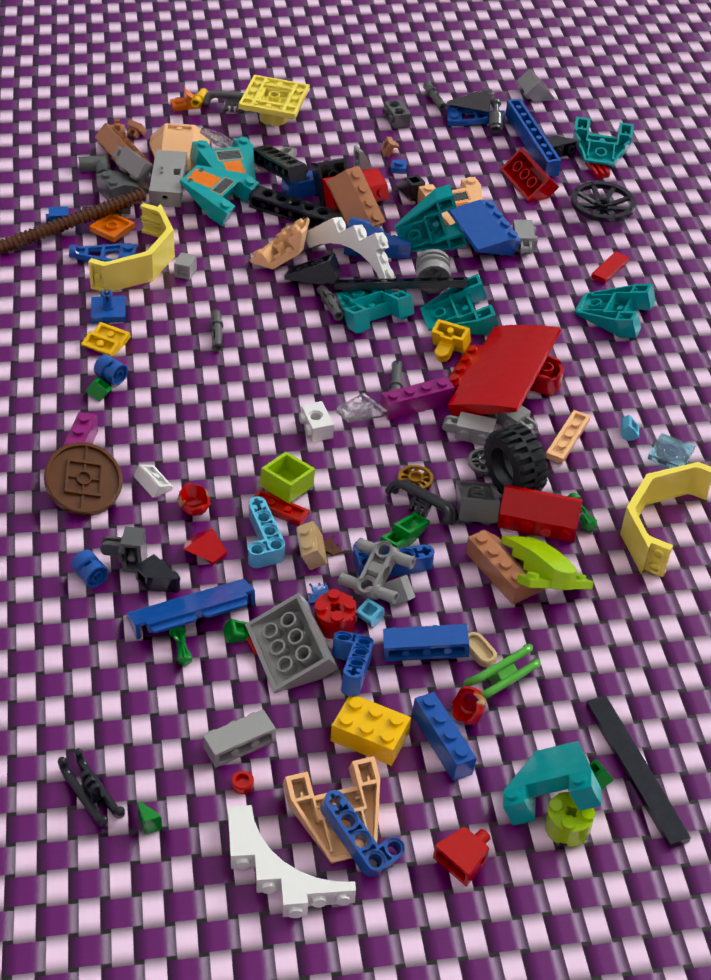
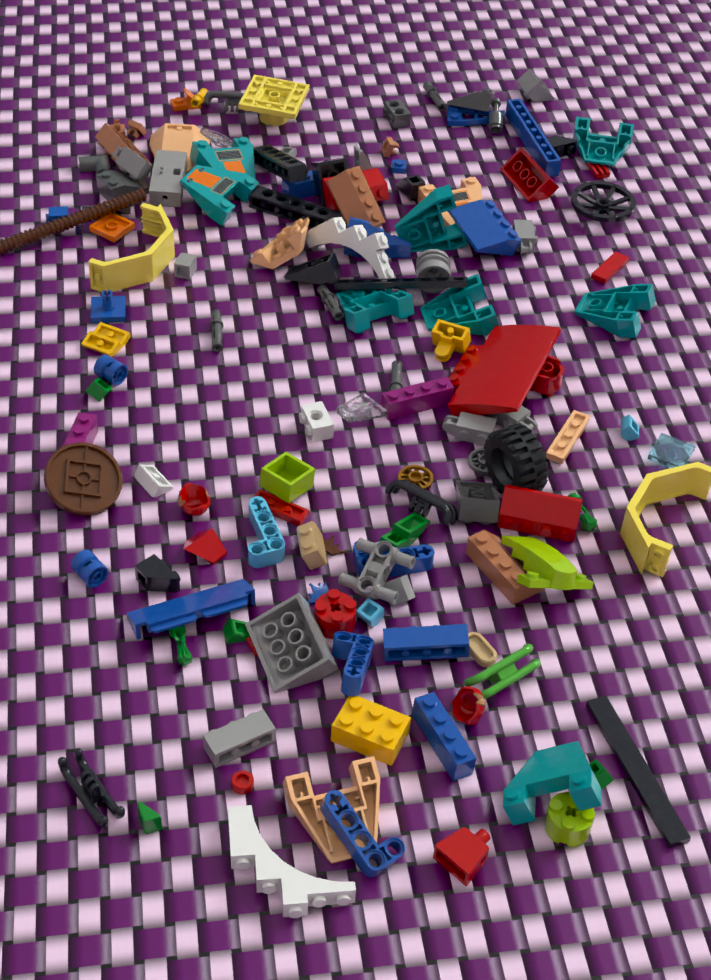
(82, 253): blue plate -> none
(129, 548): dark grey brick -> none

